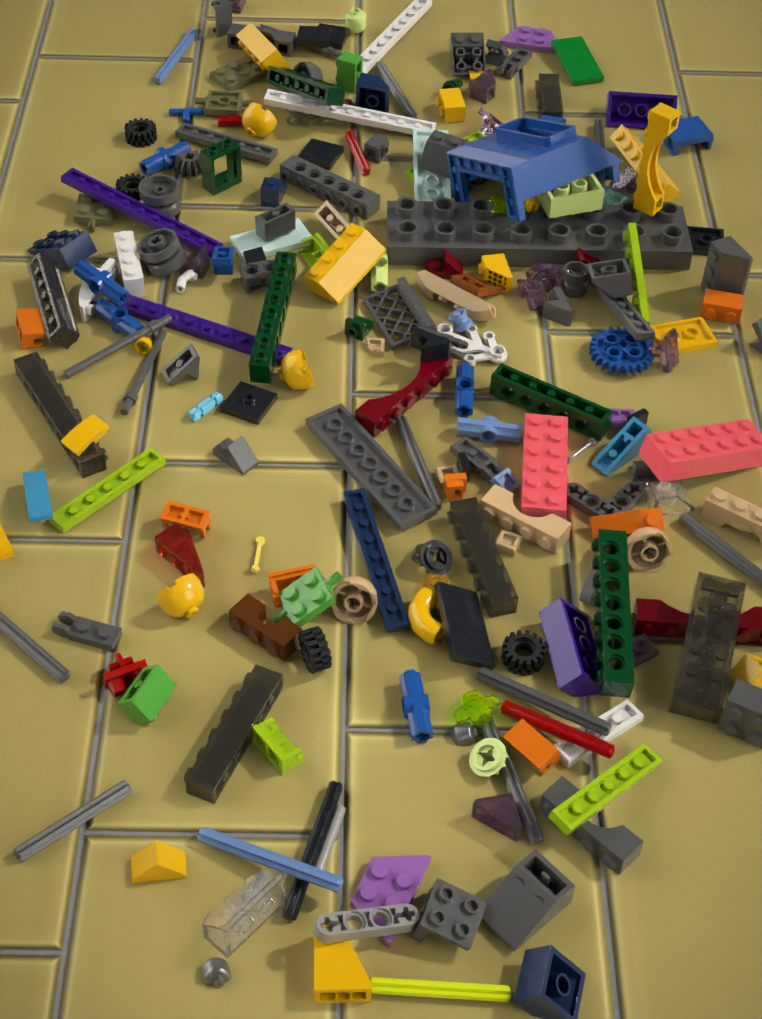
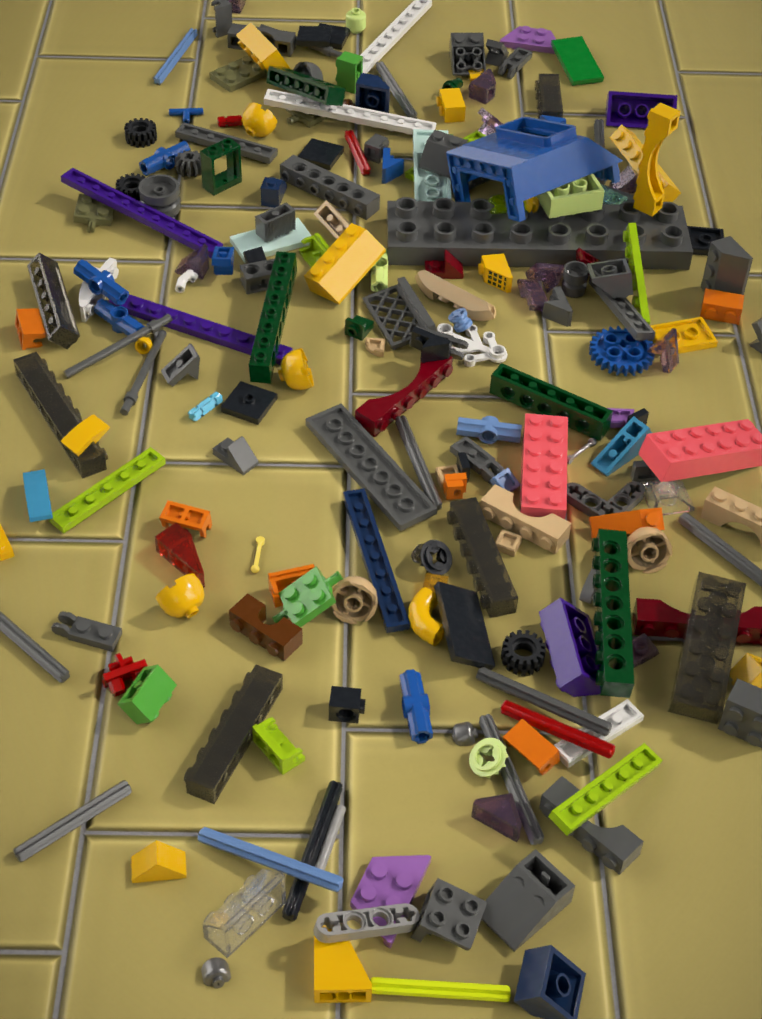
(65, 247): dark blue slope -> none
(129, 263): white brick -> none
(161, 252): dark grey wheel -> none
(223, 102): olive plate -> none
(315, 649): black tyre -> none
(346, 704): none -> black brick
(391, 166): none -> blue slope
(464, 390): blue piece -> none
(475, 285): dark orange wing -> none
(476, 708): clear neon green plate -> none
(689, 131): blue panel -> none

